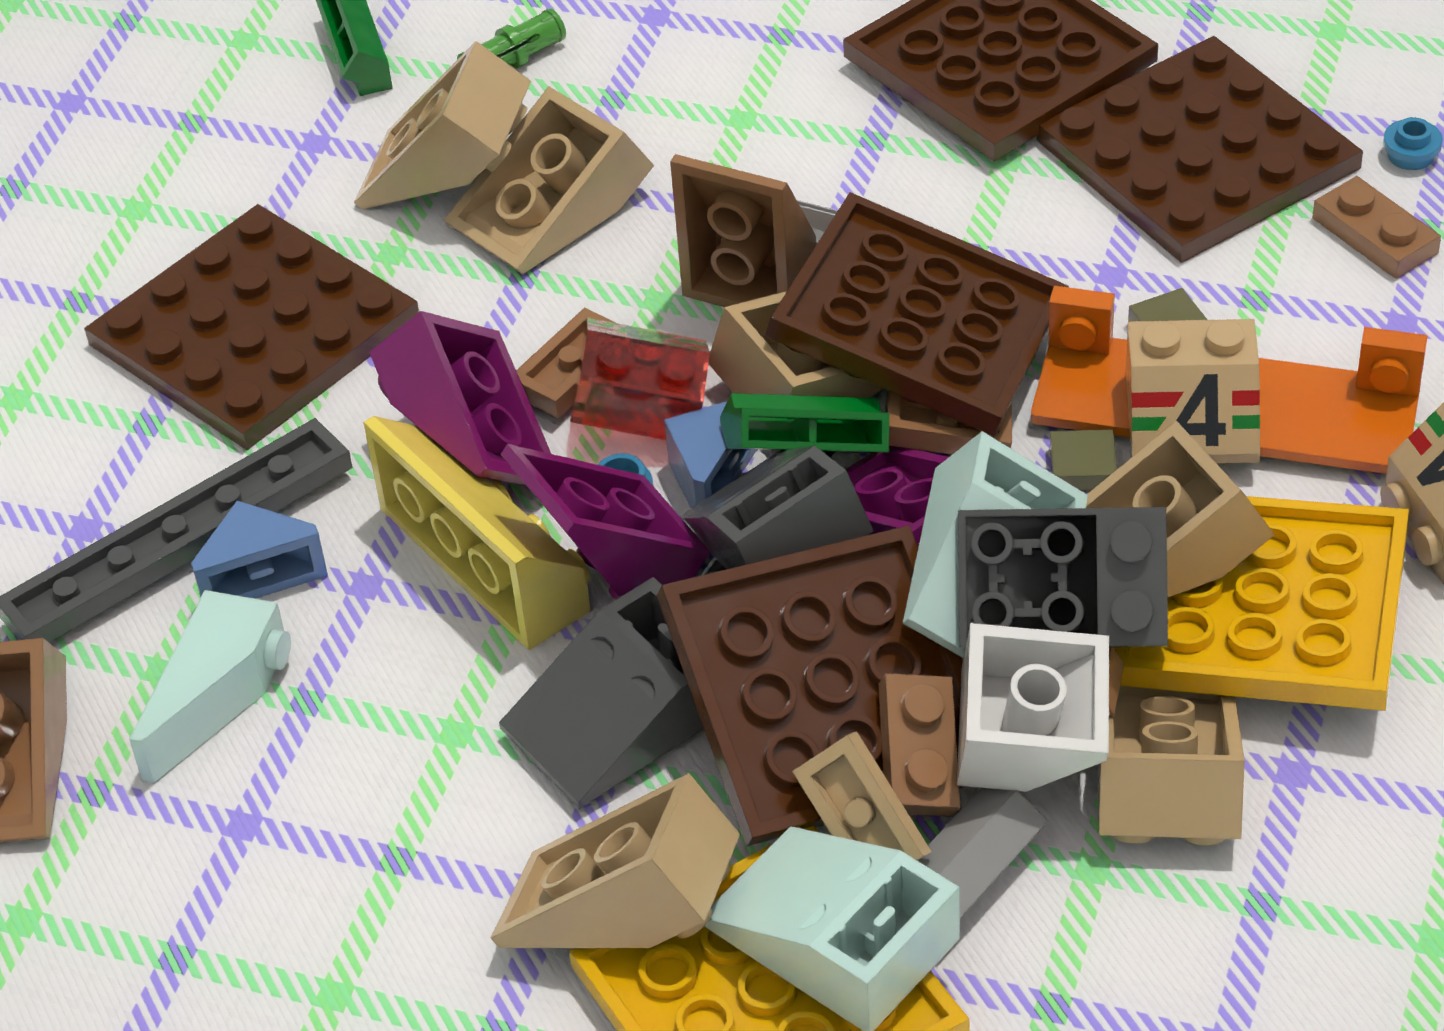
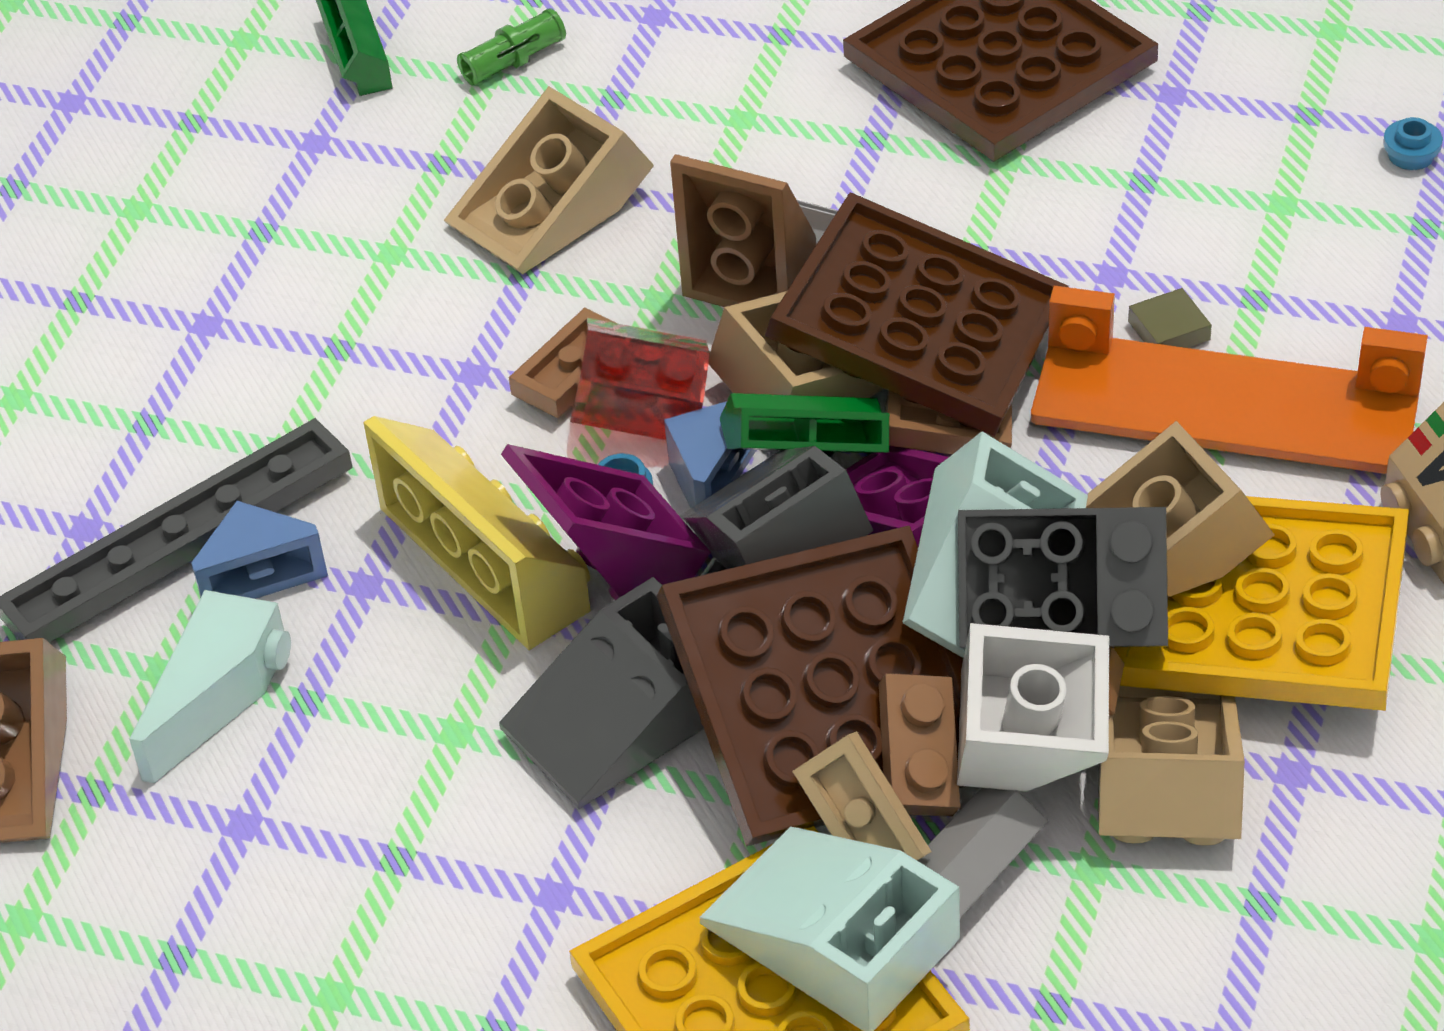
(251, 325): reddish brown plate -> none
(449, 131): tan slope -> none
(459, 391): magenta slope -> none
(624, 876): tan slope -> none
(1083, 457): olive tile -> none
(1199, 147): reddish brown plate -> none
(1199, 377): tan slope -> none
(1376, 227): medium nougat plate -> none

